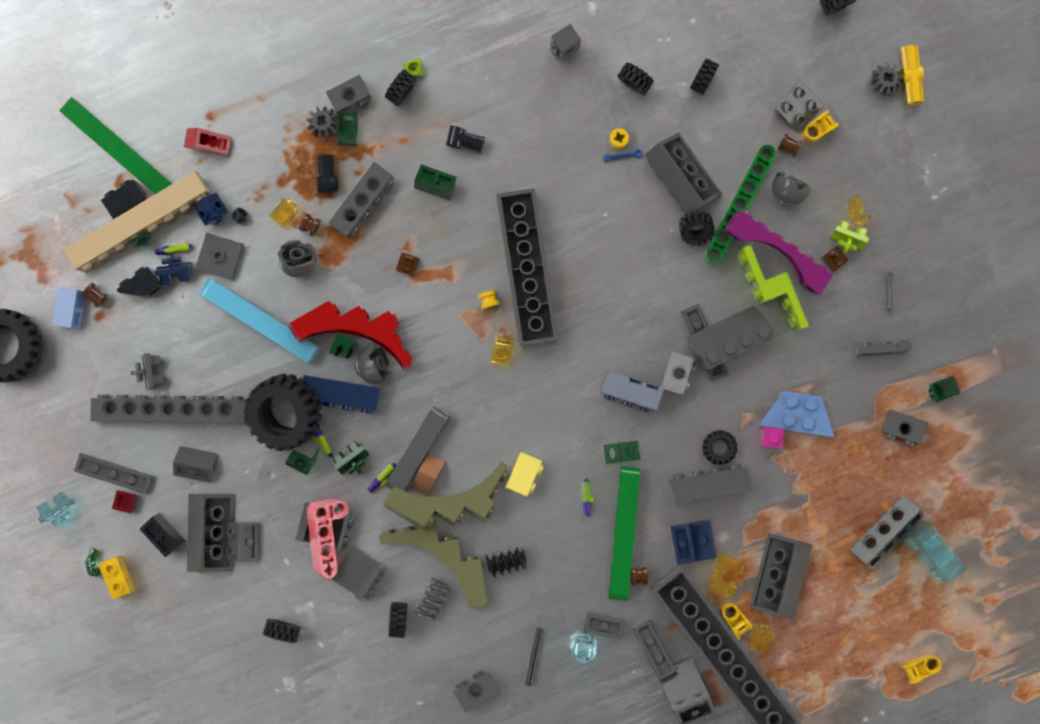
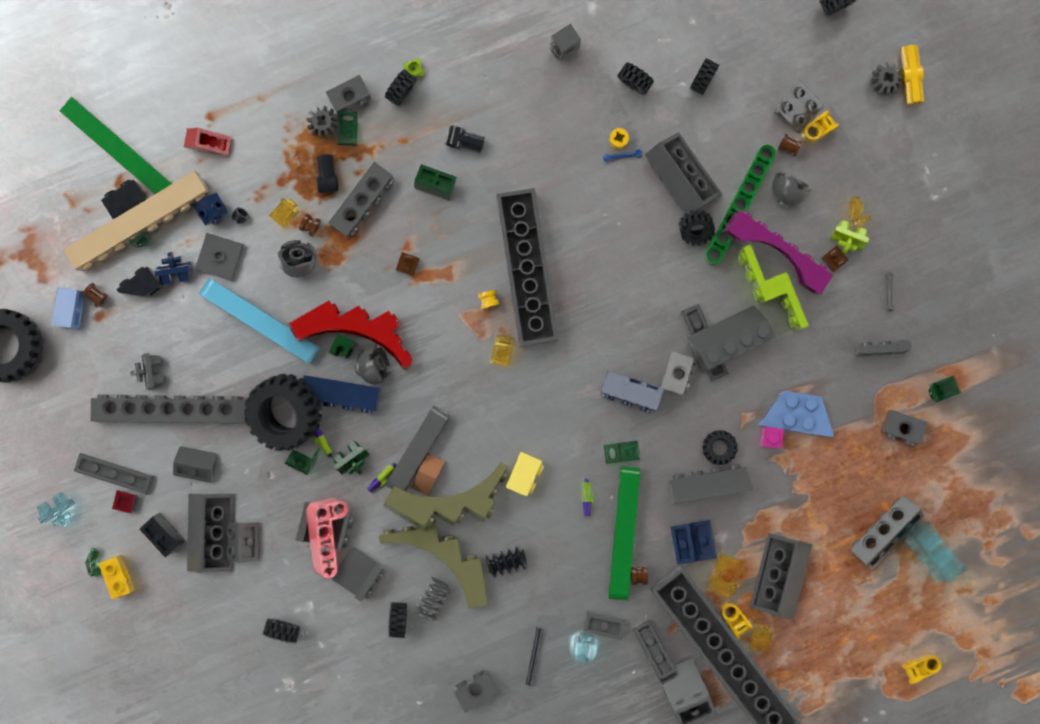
(174, 249): lime piece -> none

